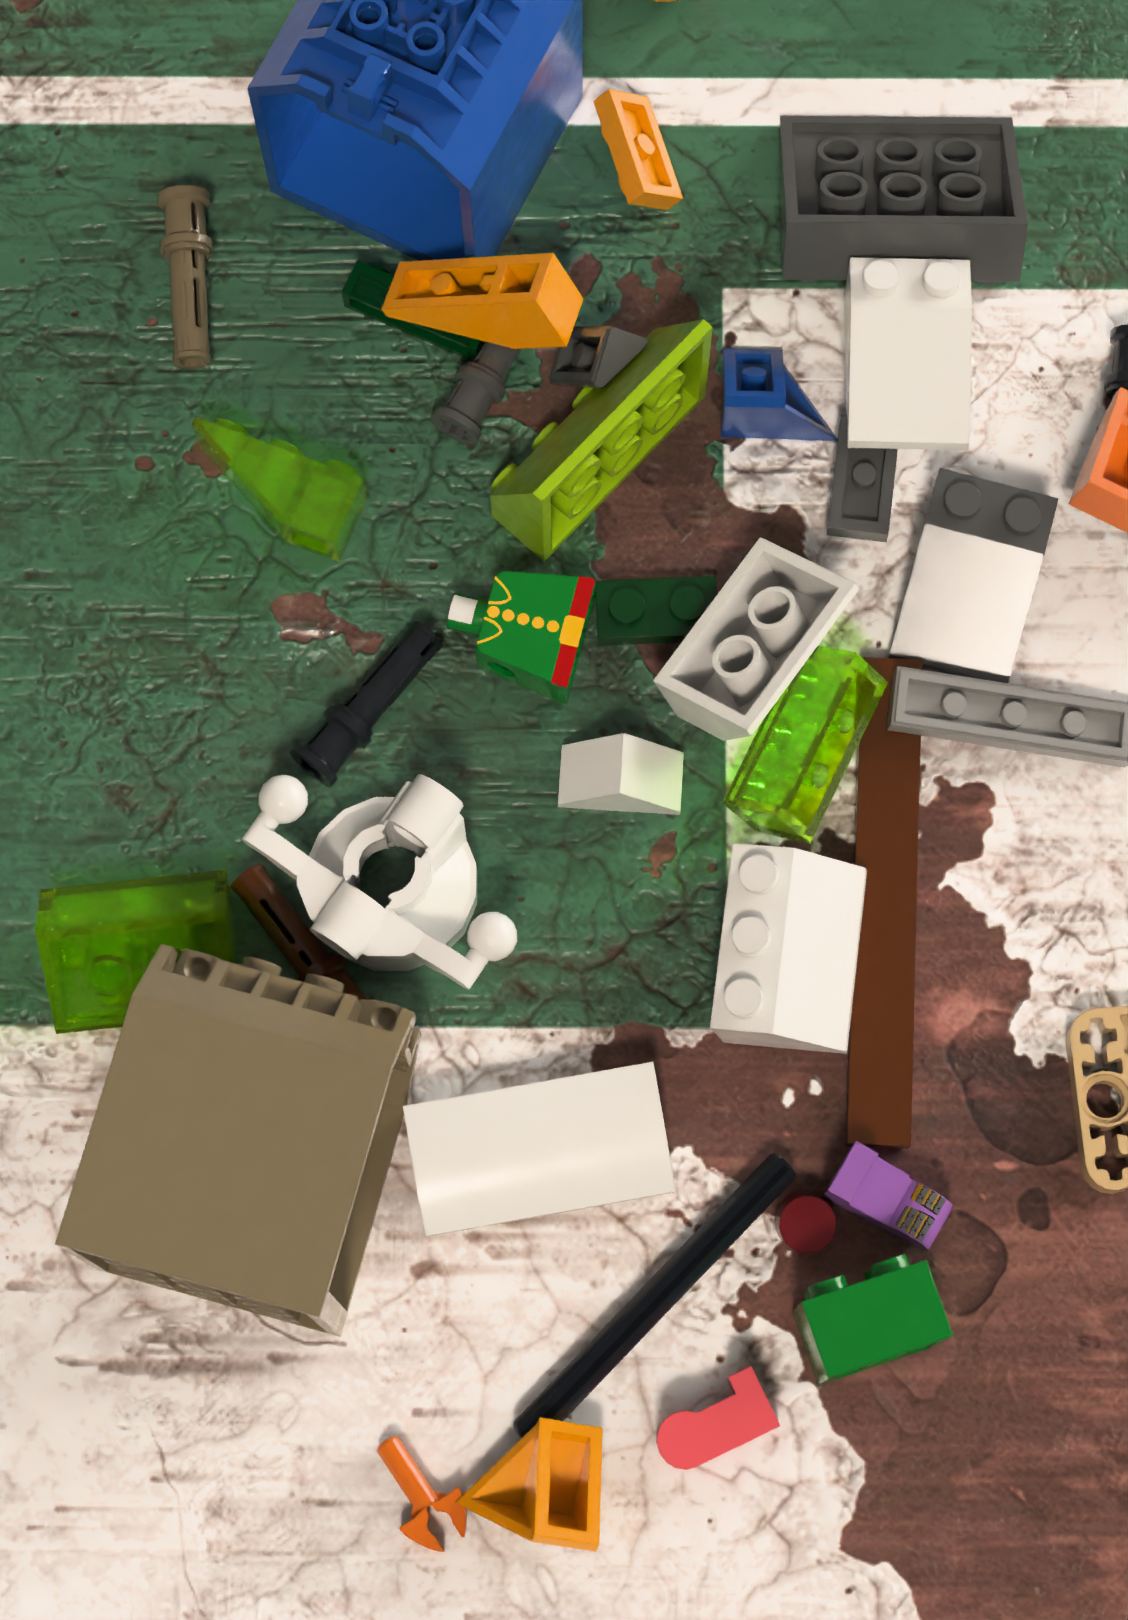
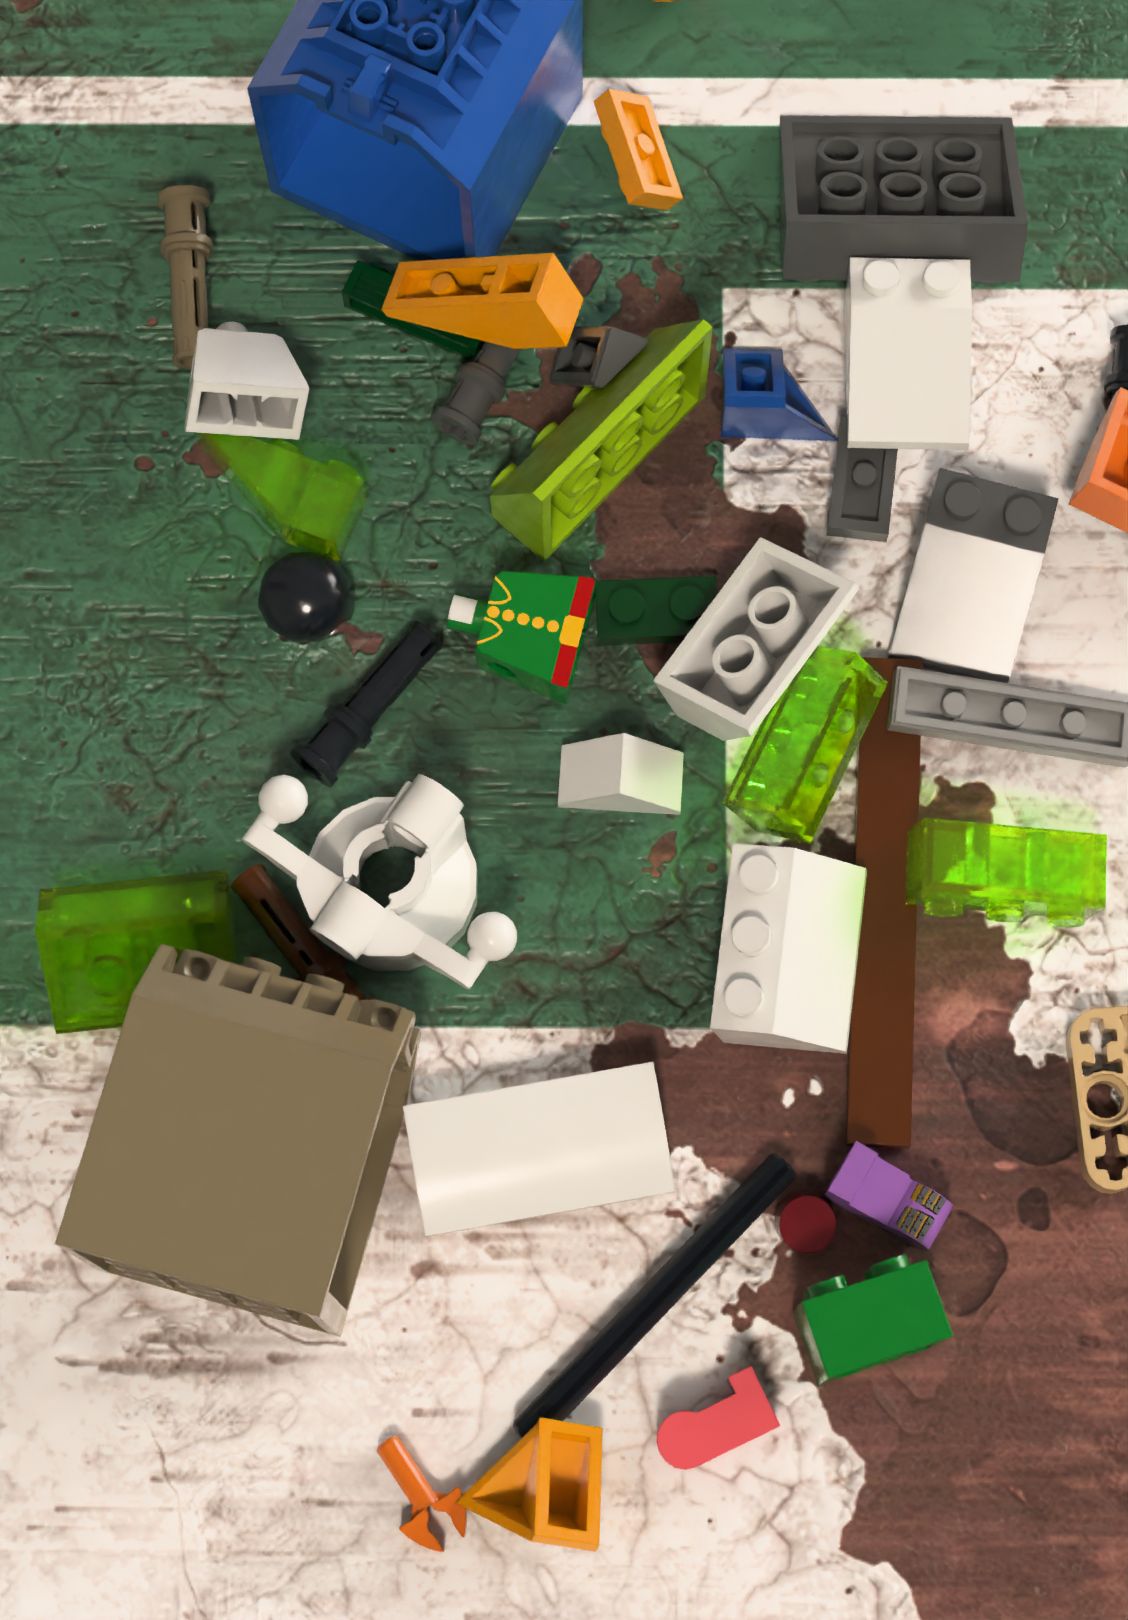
(244, 385): none -> white torso
(306, 596): none -> black hair
(1006, 871): none -> clear neon green brick

